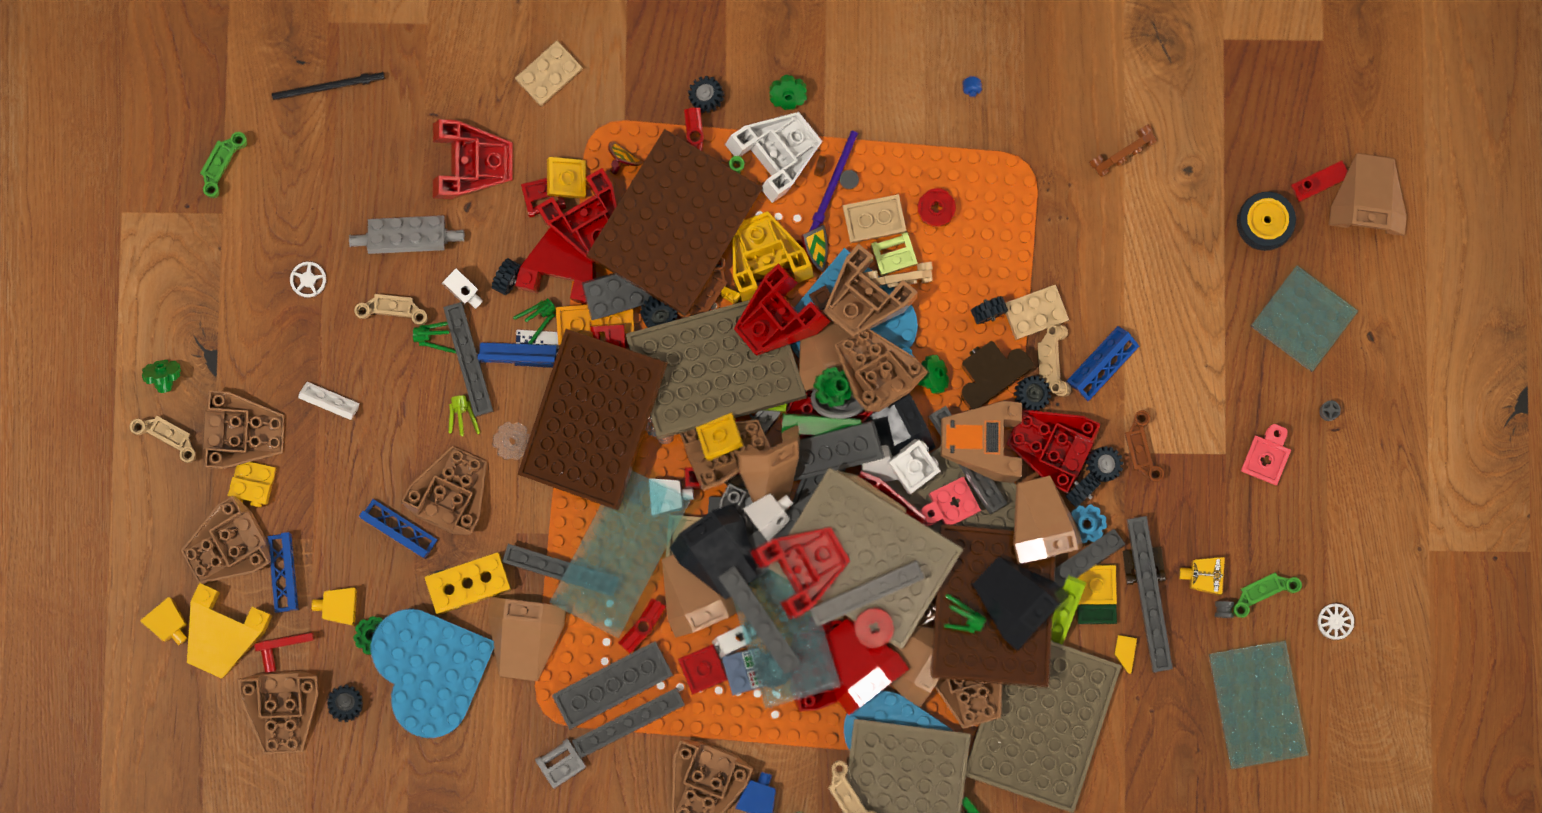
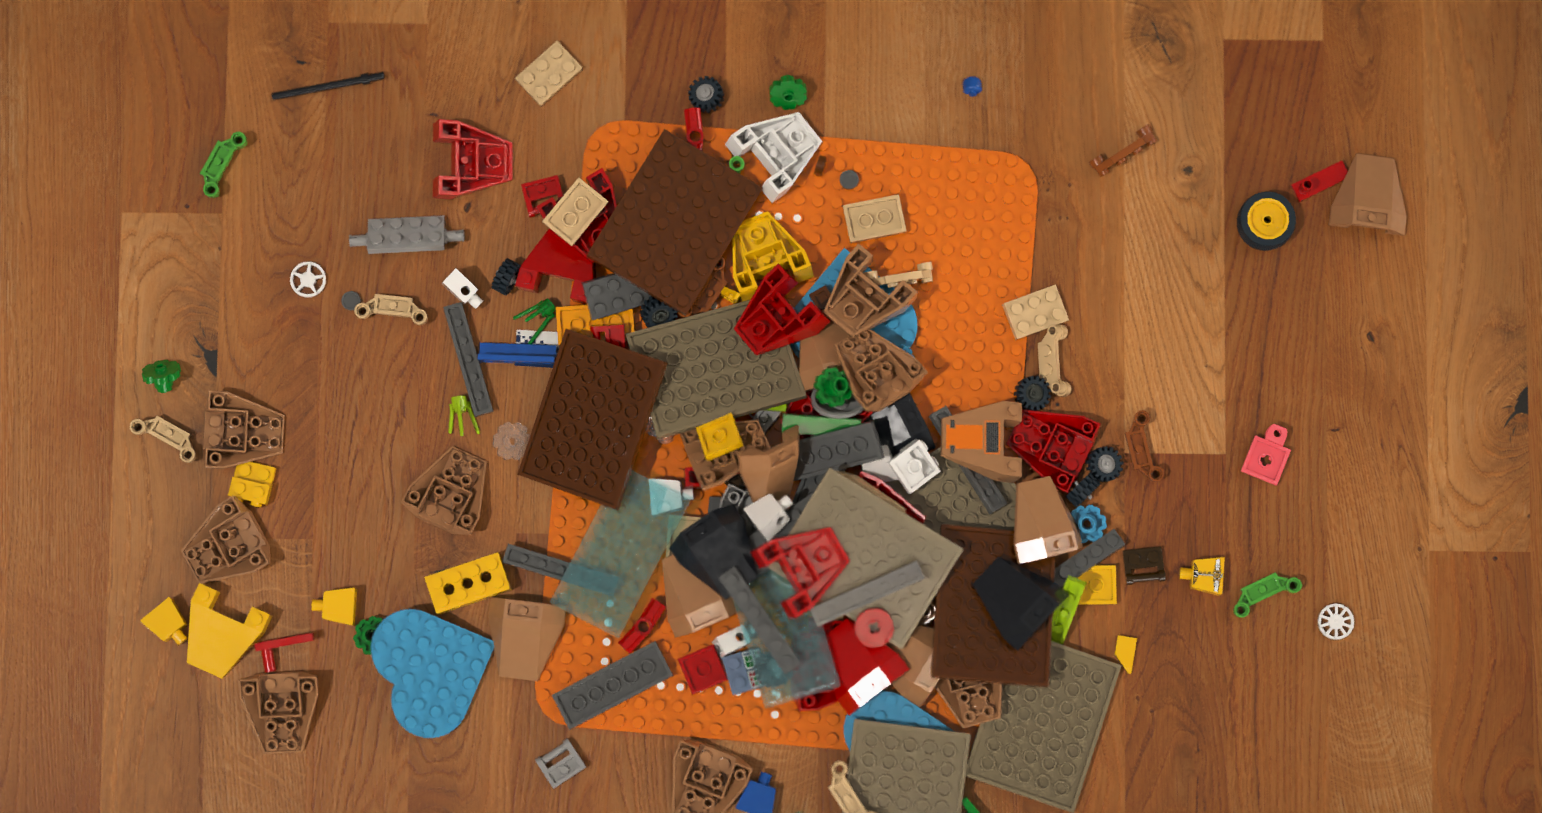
(289, 569): blue fence -> none
(328, 400): white plate -> none
(344, 703): black wheel -> none
(350, 300): none -> dark grey piece
(395, 535): blue fence -> none
(422, 334): green plant -> none
(566, 177): yellow plate -> none
(575, 211): none -> tan plate
(621, 156): shield -> none
(628, 723): dark grey plate -> none
(816, 246): shield -> none
(818, 216): dark purple bar -> none
(896, 259): yellowish green plate -> none
(929, 199): red plate -> none
(936, 376): green plant -> none
(941, 508): coral plate -> none
(974, 619): green plant -> none
(989, 310): black wheel -> none
(992, 373): dark brown brick -> none
(1096, 614): dark green plate -> none
(1101, 360): blue fence -> none
(1149, 594): dark grey plate -> none
(1224, 609): dark grey wheel -> none
(1258, 705): clear light blue plate -> none
(1304, 318): clear light blue plate -> none
(1332, 408): dark grey wheel -> none

